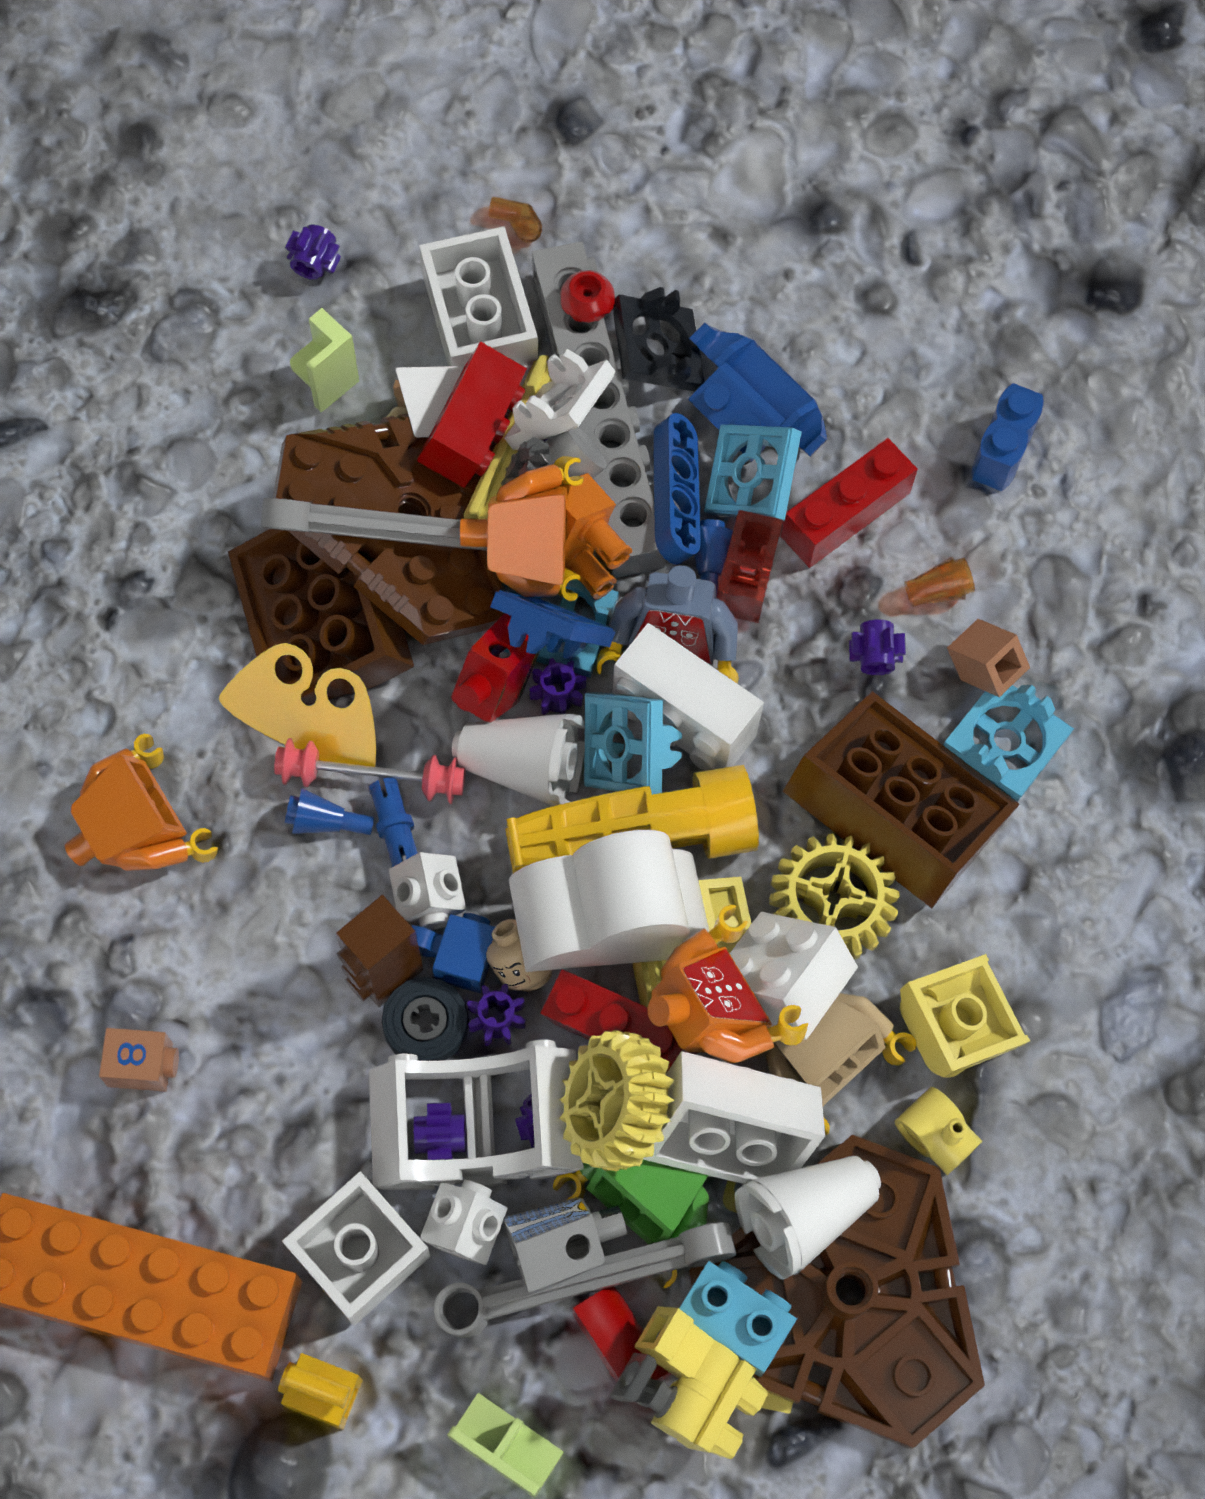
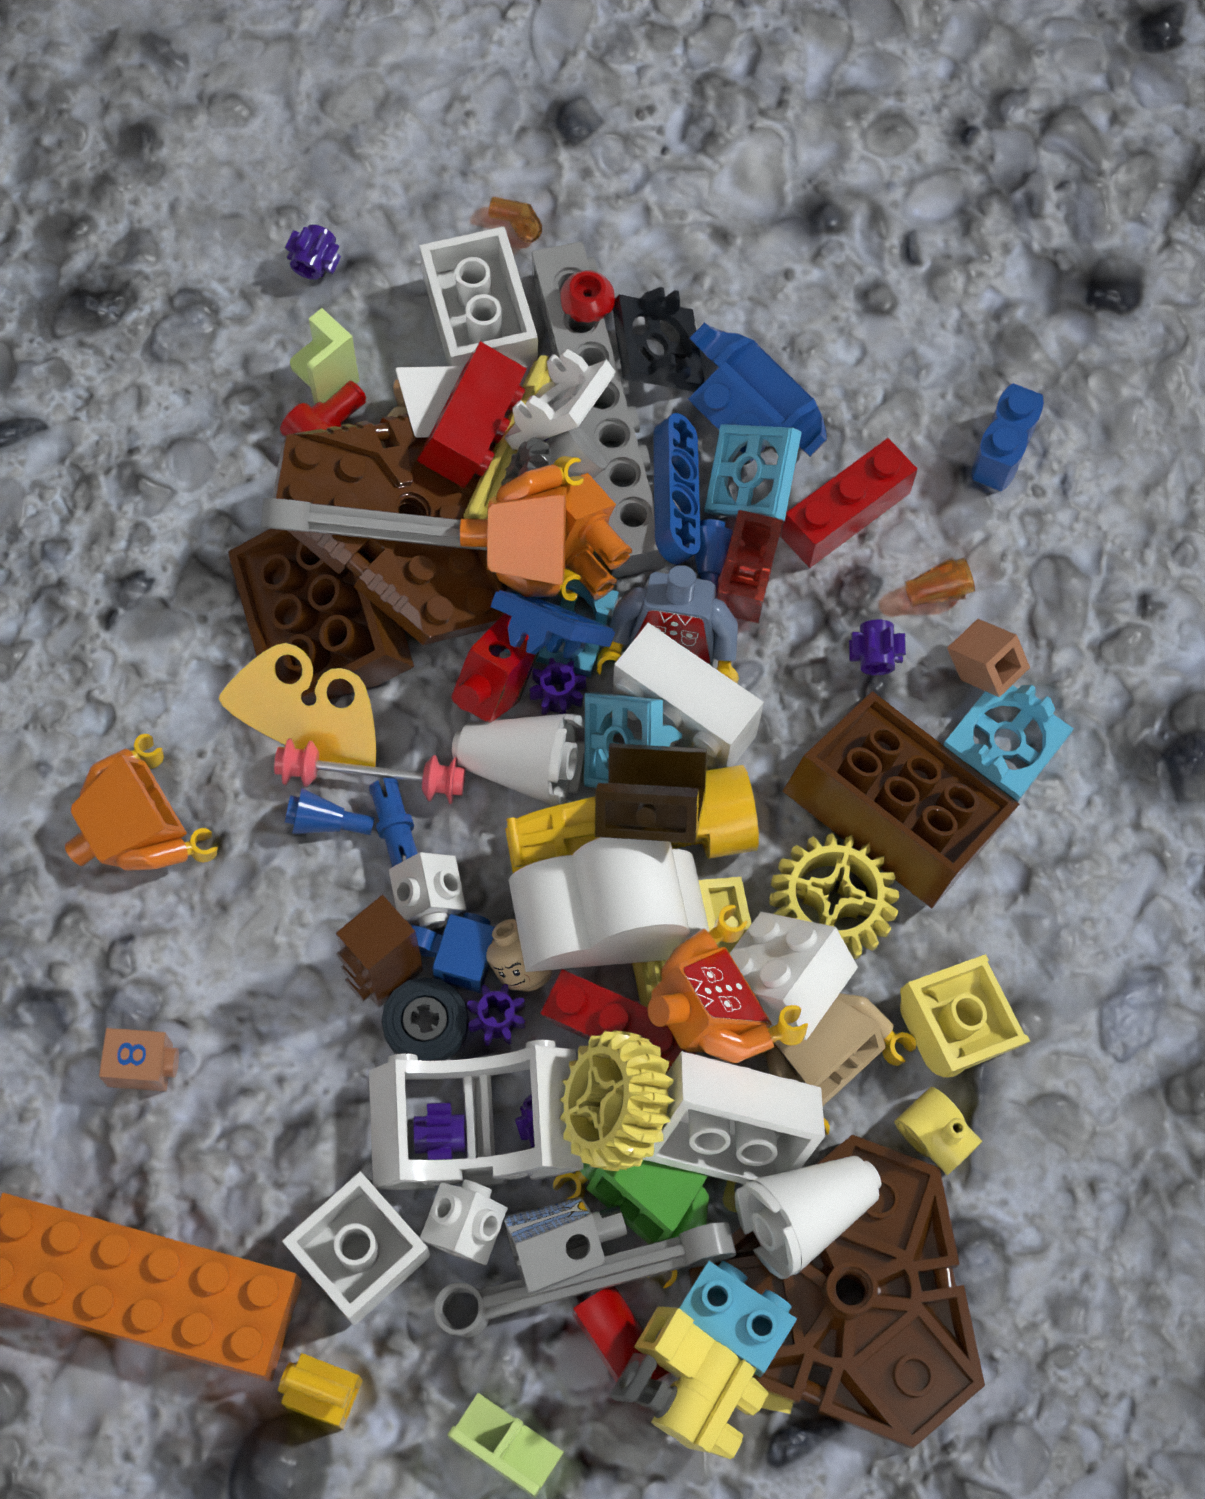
(326, 414): none -> red pin
(652, 793): none -> dark brown panel

